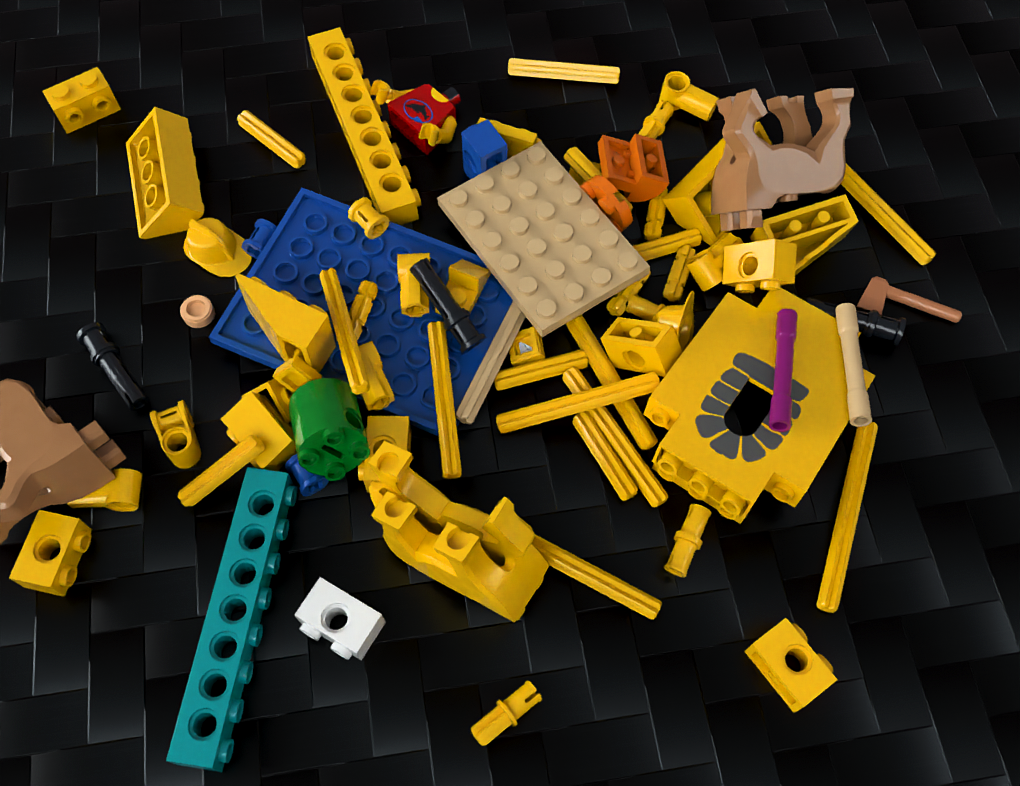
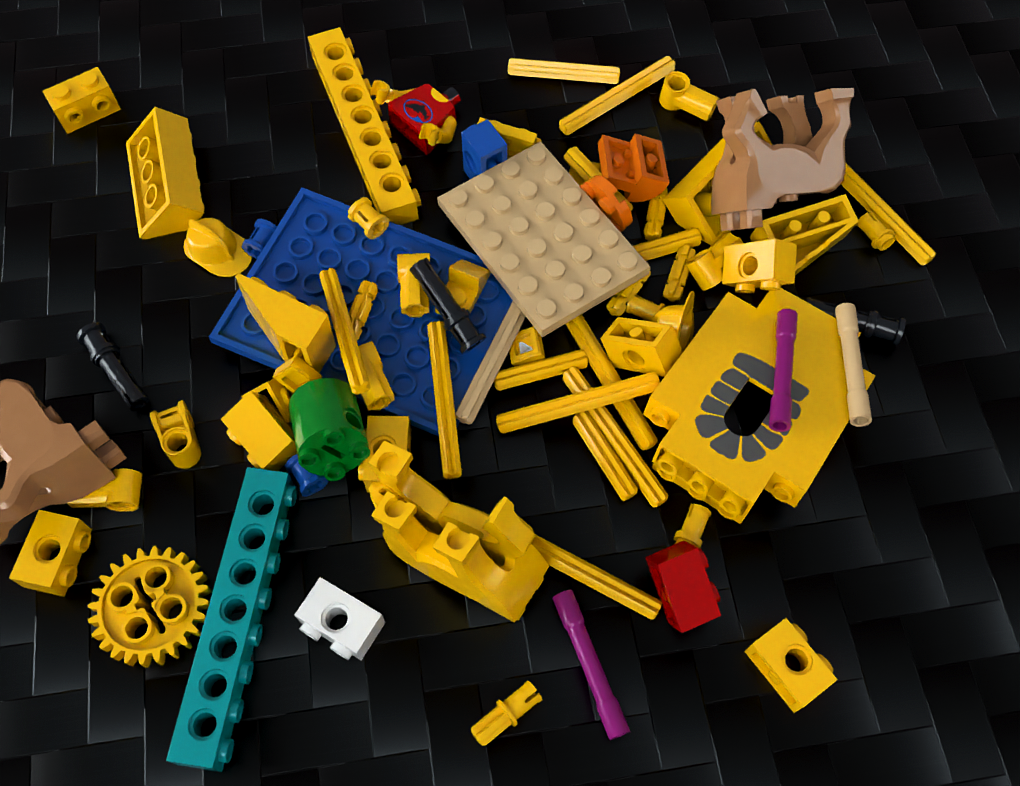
(118, 624): none -> yellow gear
(197, 311): light nougat tile -> none
(221, 470): yellow axle -> none
(271, 139): yellow axle -> none
(607, 703): none -> magenta piece
(616, 95): none -> yellow axle
(655, 123): yellow axle -> none
(684, 585): none -> red brick
(846, 519): yellow axle -> none
(879, 235): none -> yellow pin
(879, 289): nougat piece -> none

